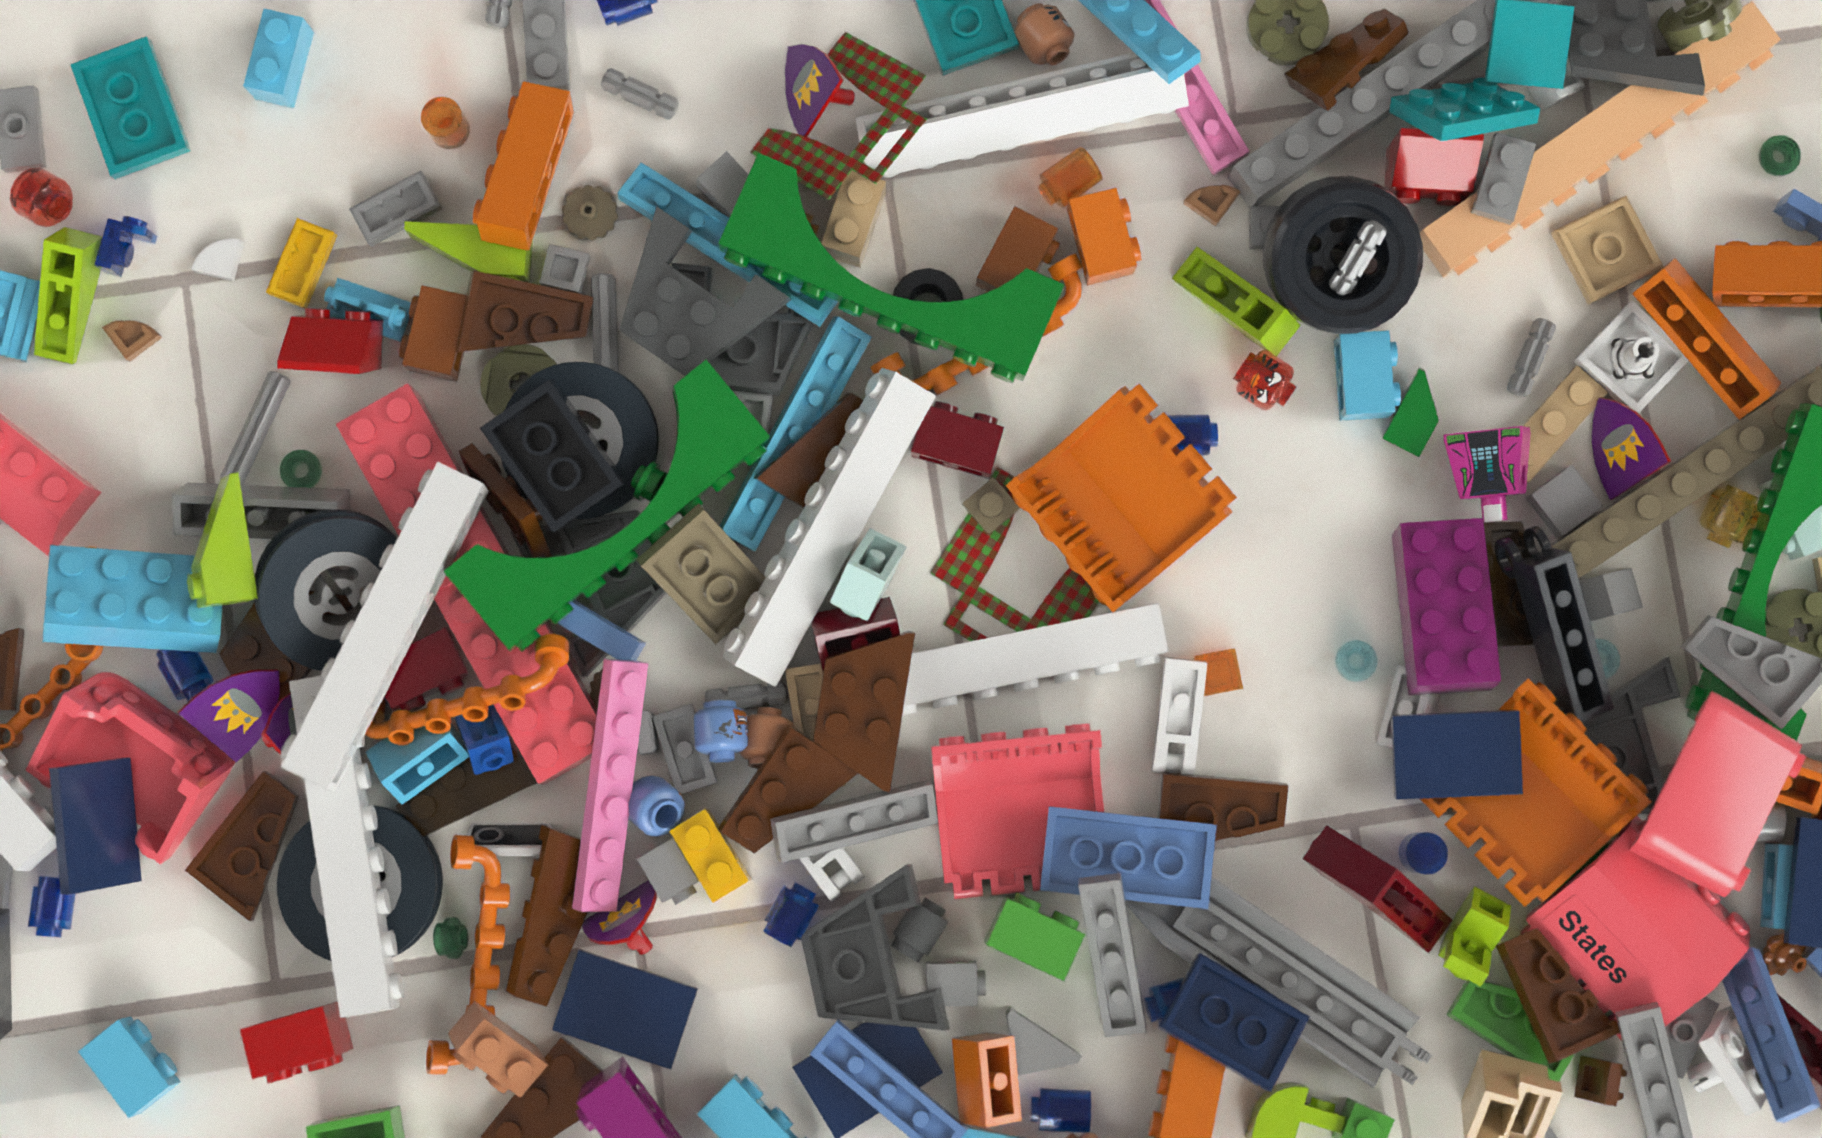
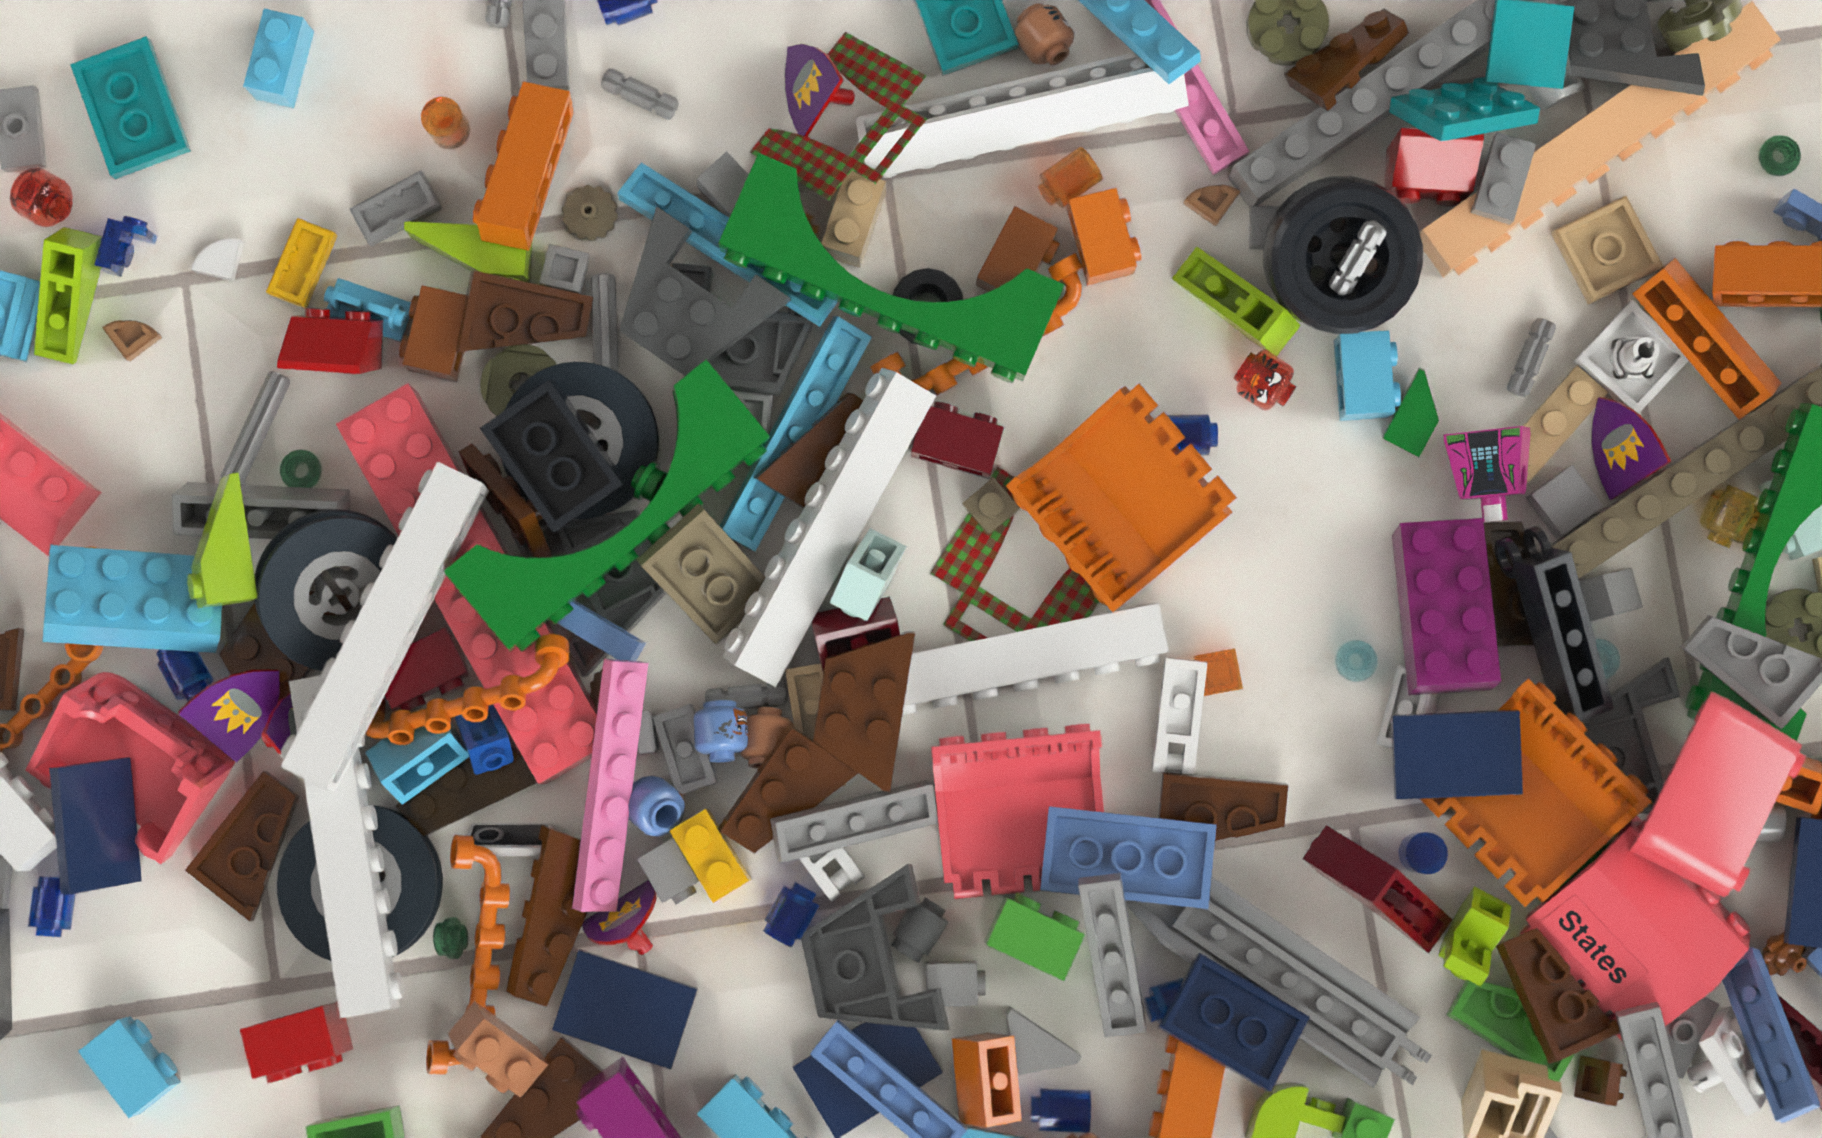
(1775, 885): medium azure plate -> none

